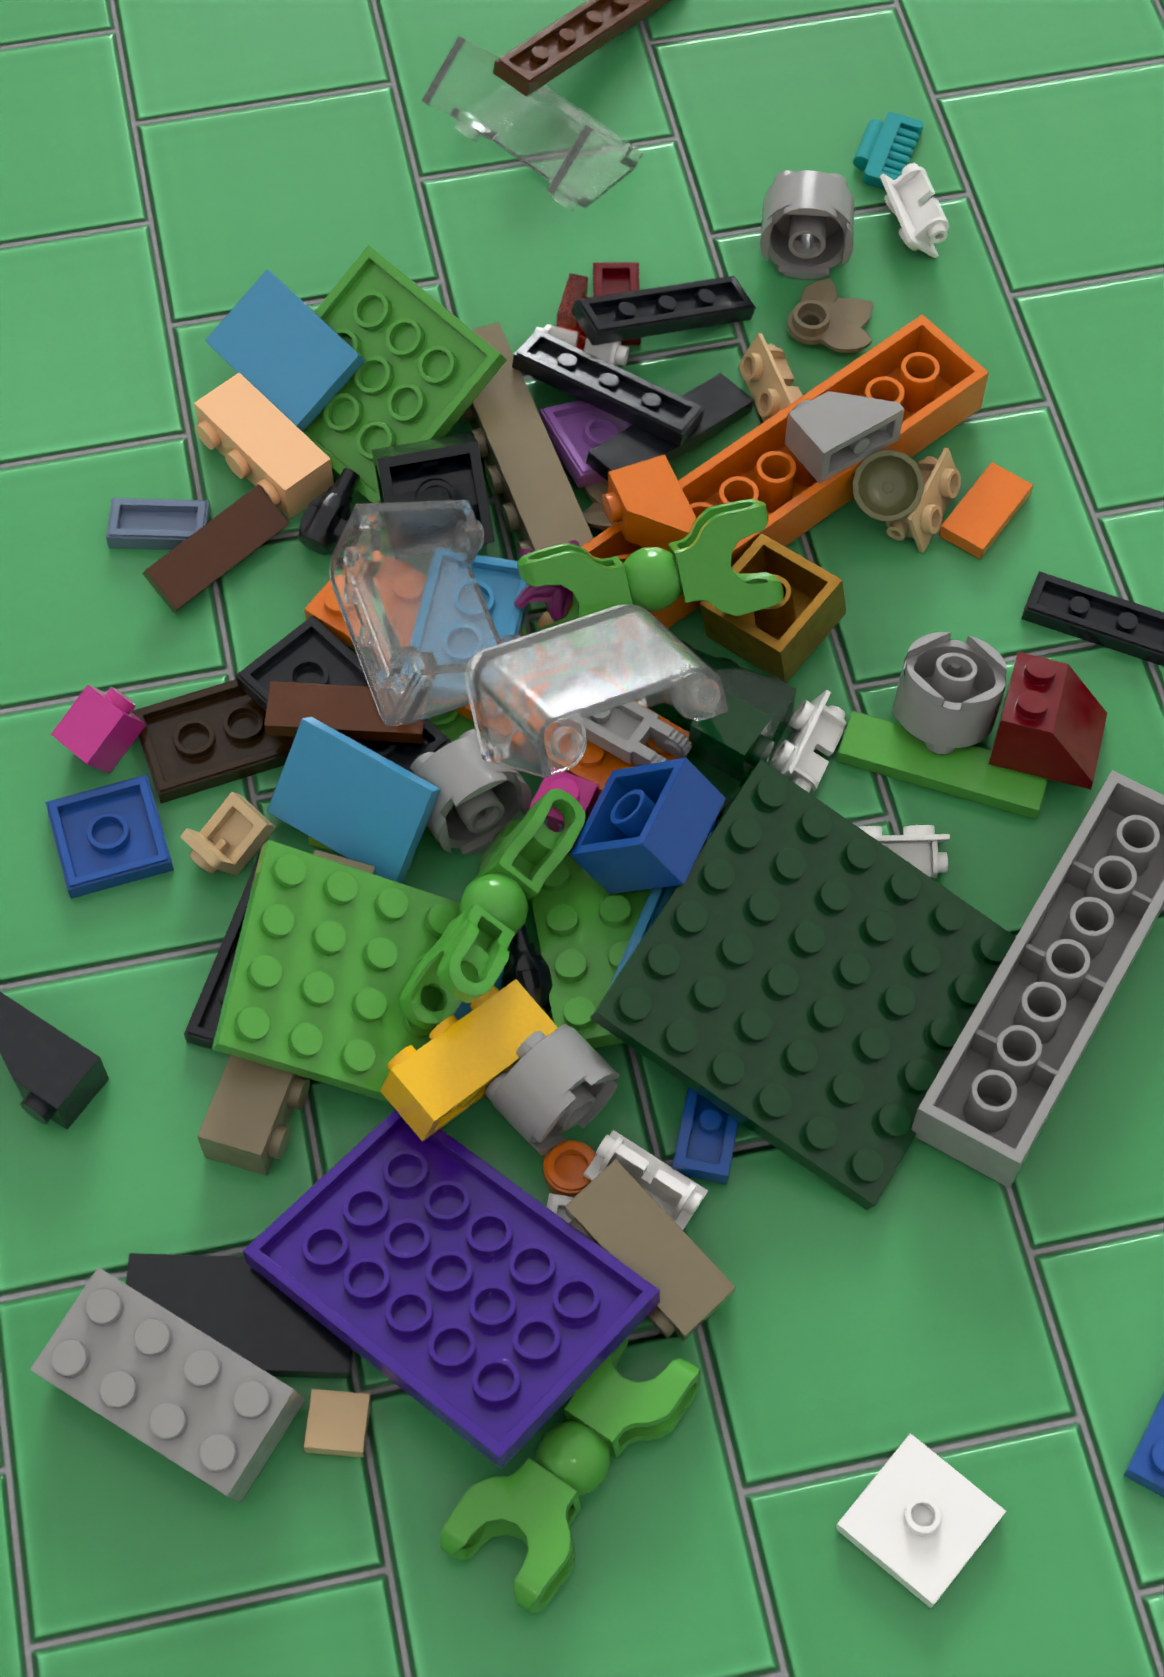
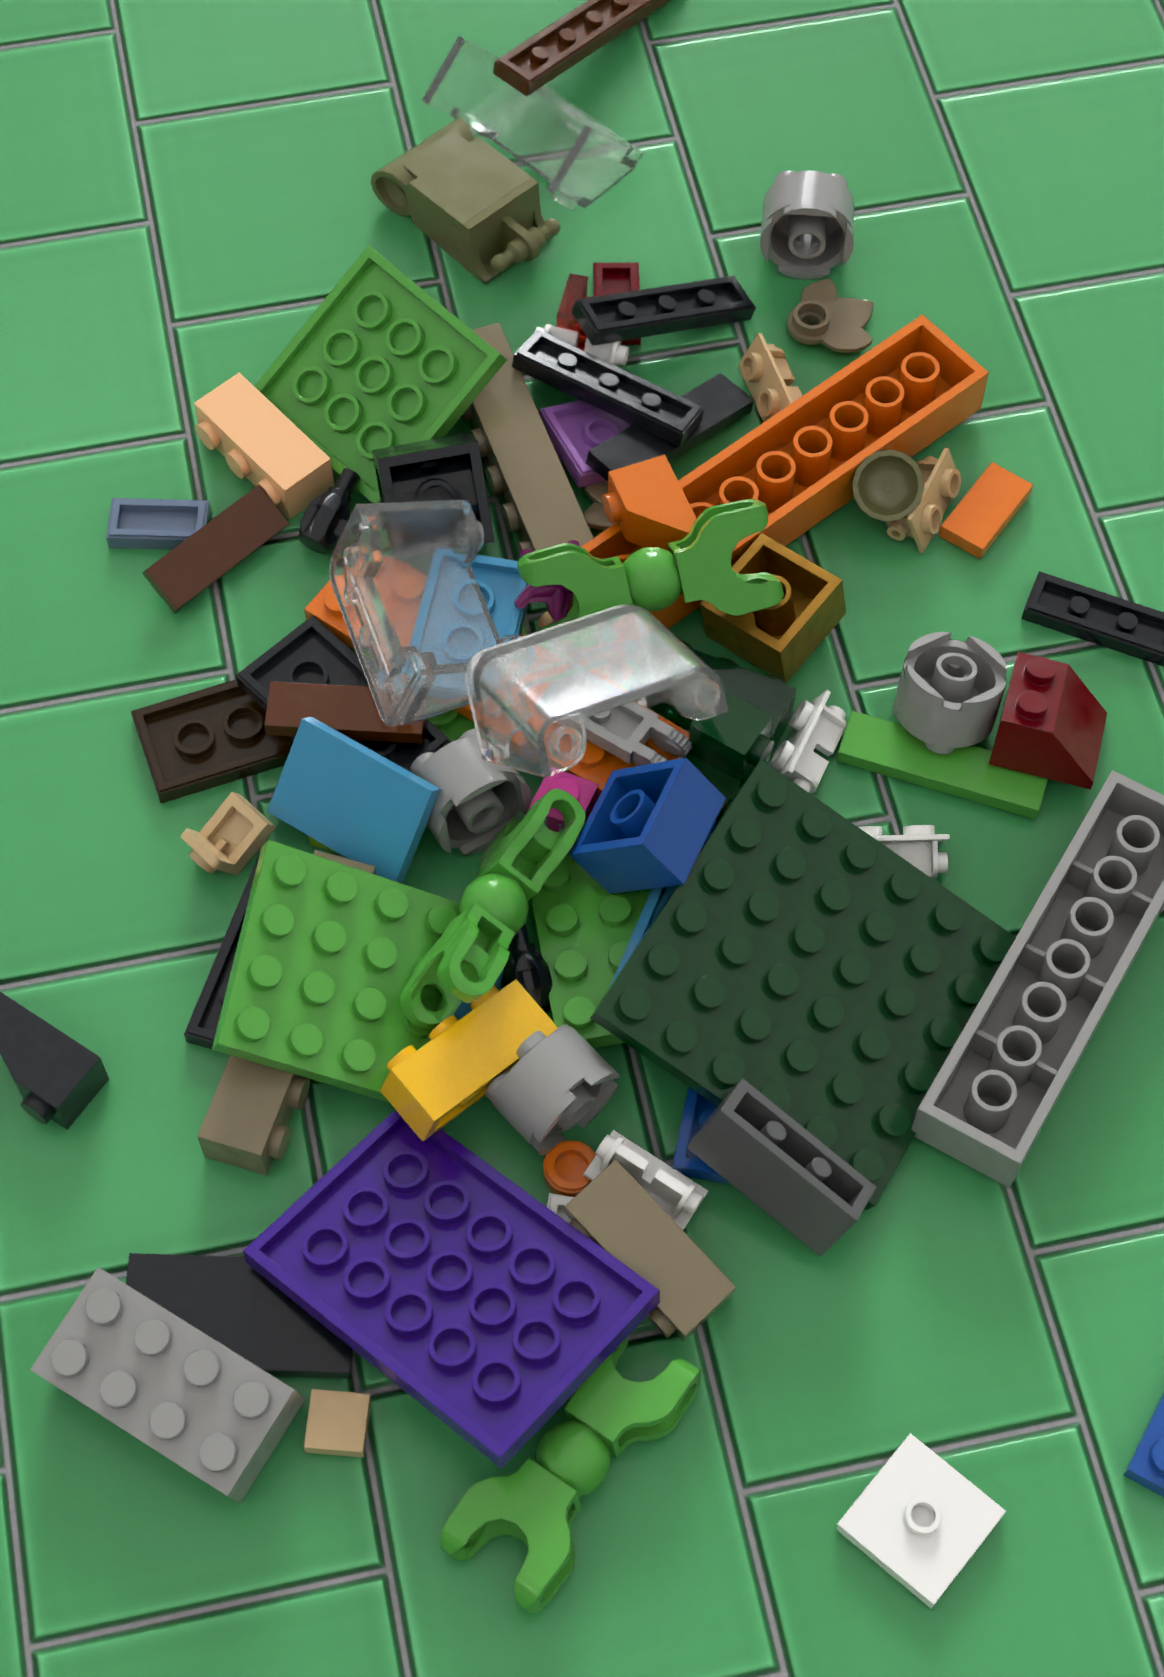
(99, 727): dark pink brick -> none
(109, 836): blue tile -> none
(285, 350): dark azure tile -> none
(467, 200): none -> olive piece
(782, 1167): none -> dark grey brick
(840, 431): light grey slope -> none
(887, 147): teal piece -> none
(919, 223): white hinge -> none

